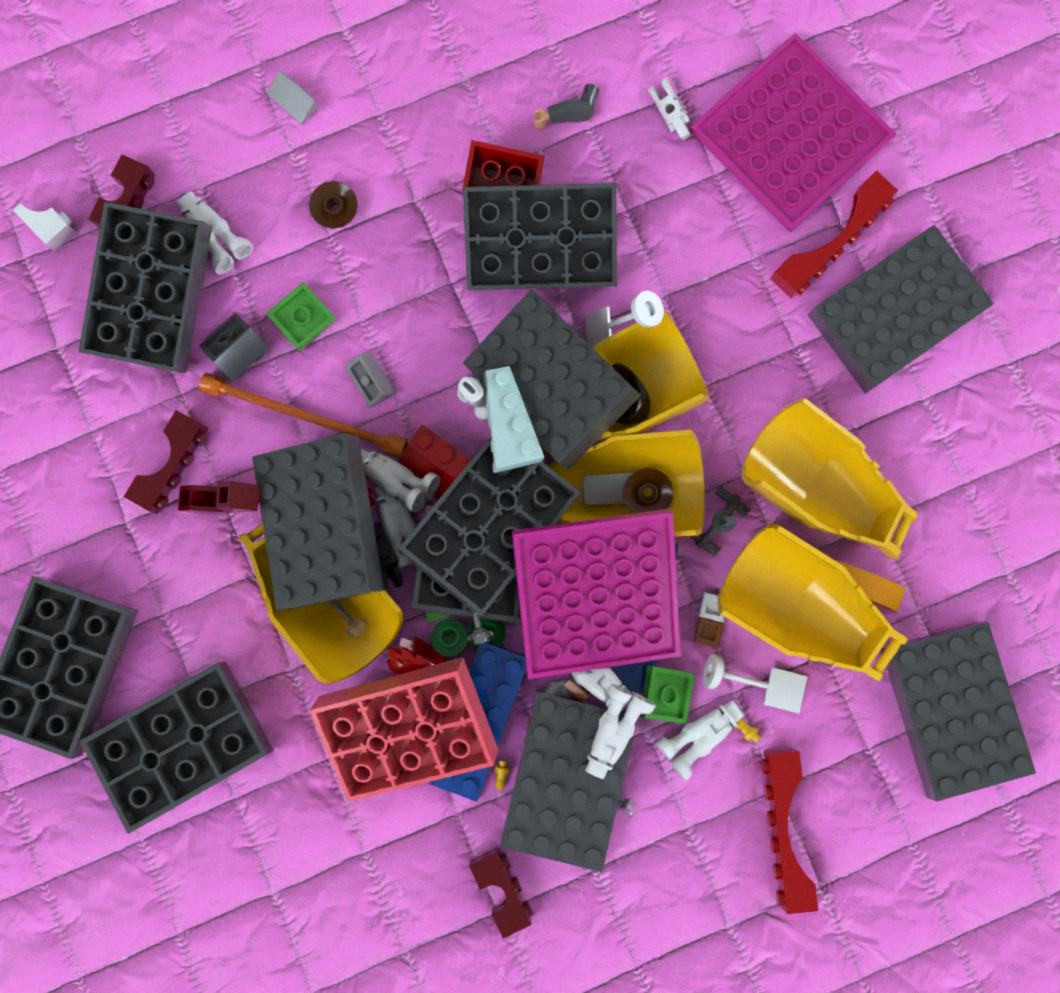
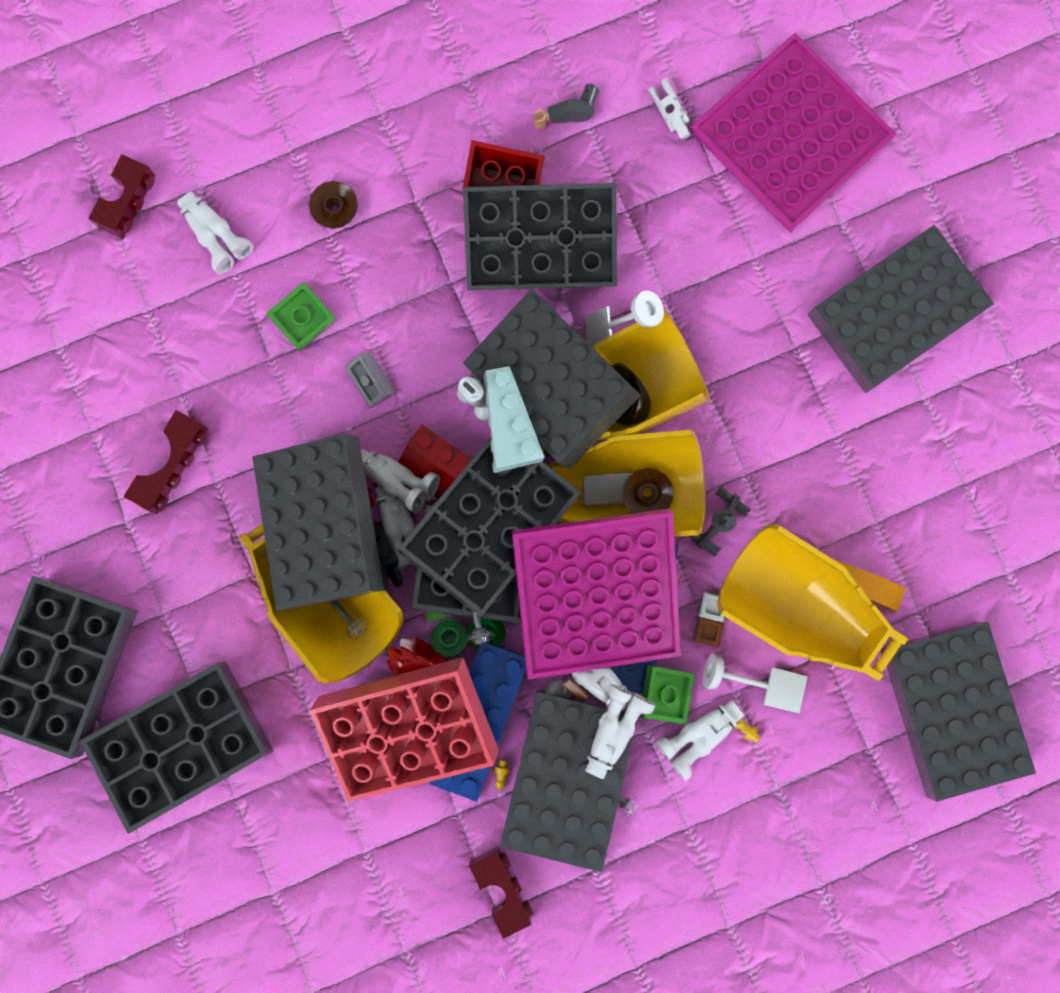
(48, 225): white arch -> none
(145, 287): dark grey brick -> none
(216, 386): orange hose -> none
(224, 498): dark red arch -> none
(234, 347): dark grey slope -> none
(292, 98): light grey slope -> none
(783, 775): red arch -> none
(798, 269): red arch -> none
(826, 479): yellow windscreen -> none

